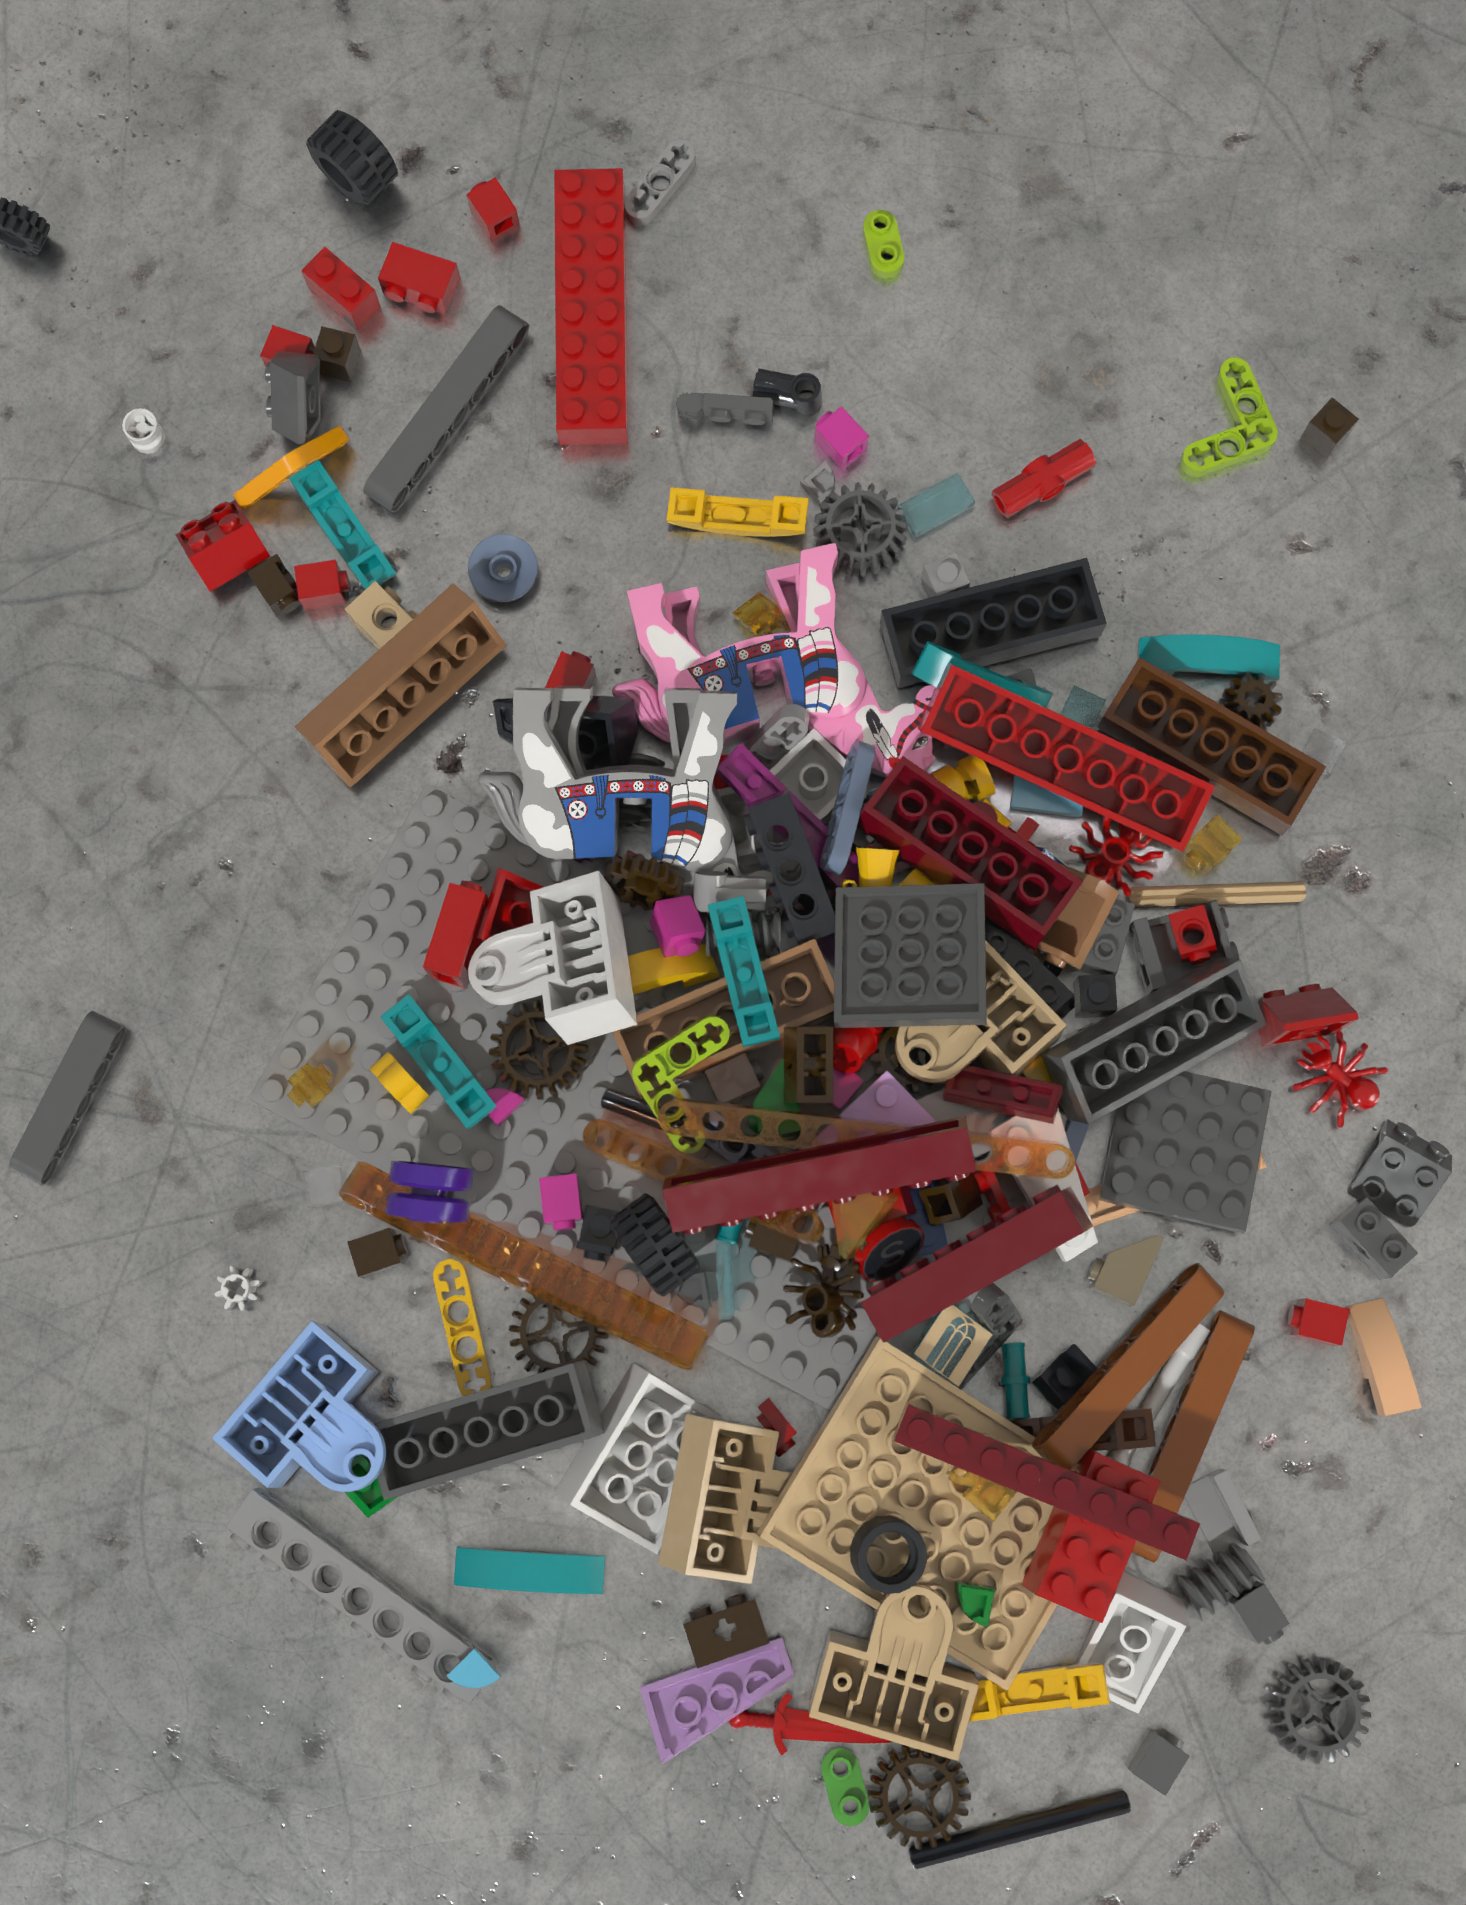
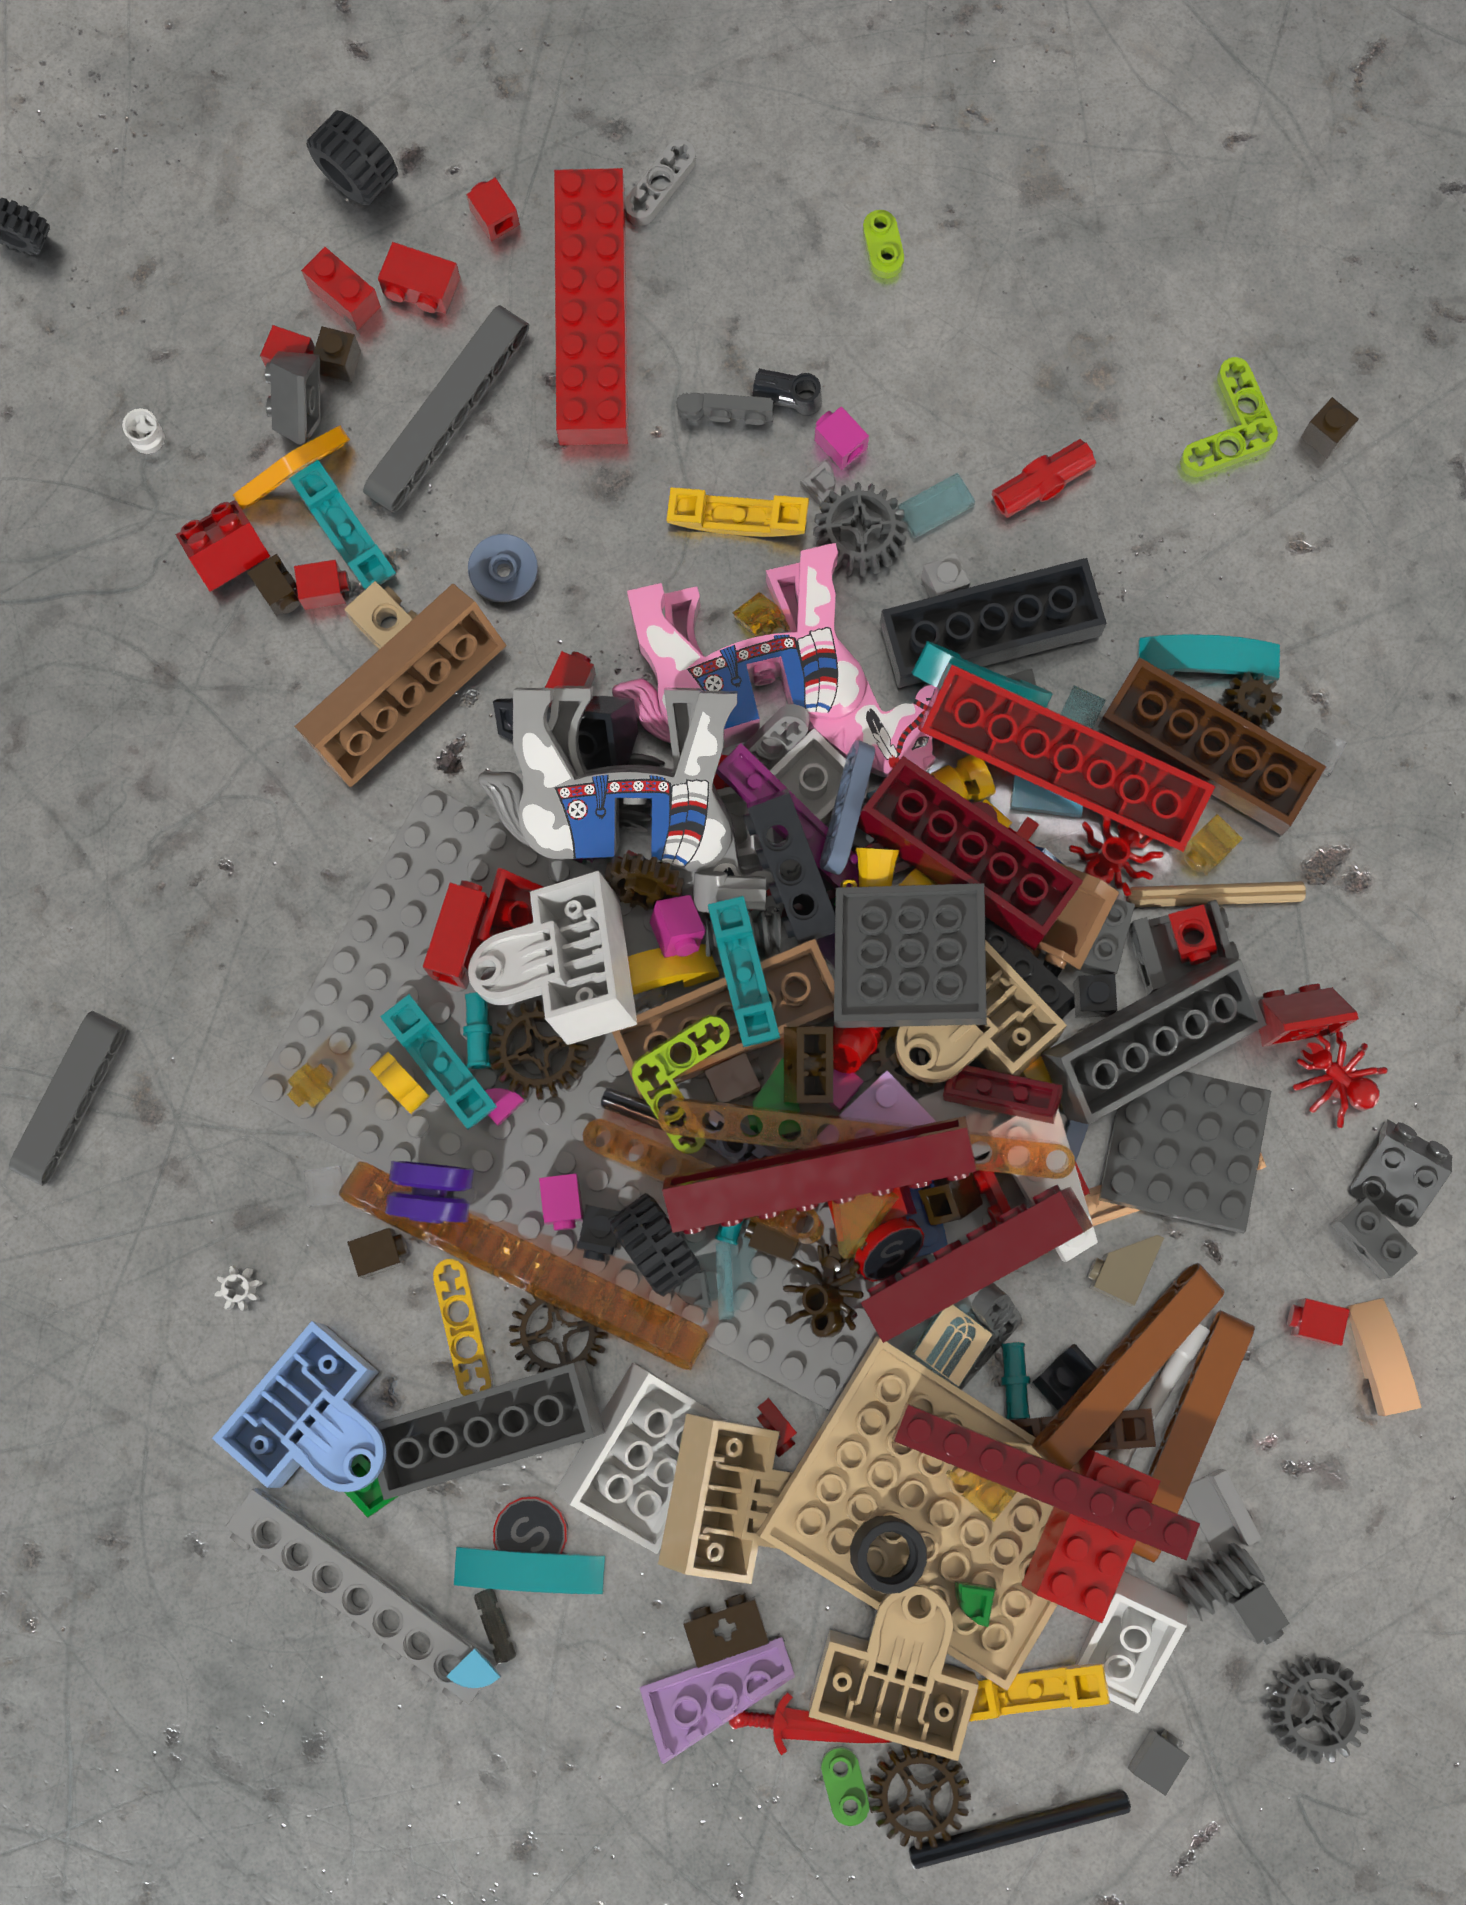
(477, 1031): none -> teal pin
(494, 1626): none -> clear smoke axle
(530, 1526): none -> black tile

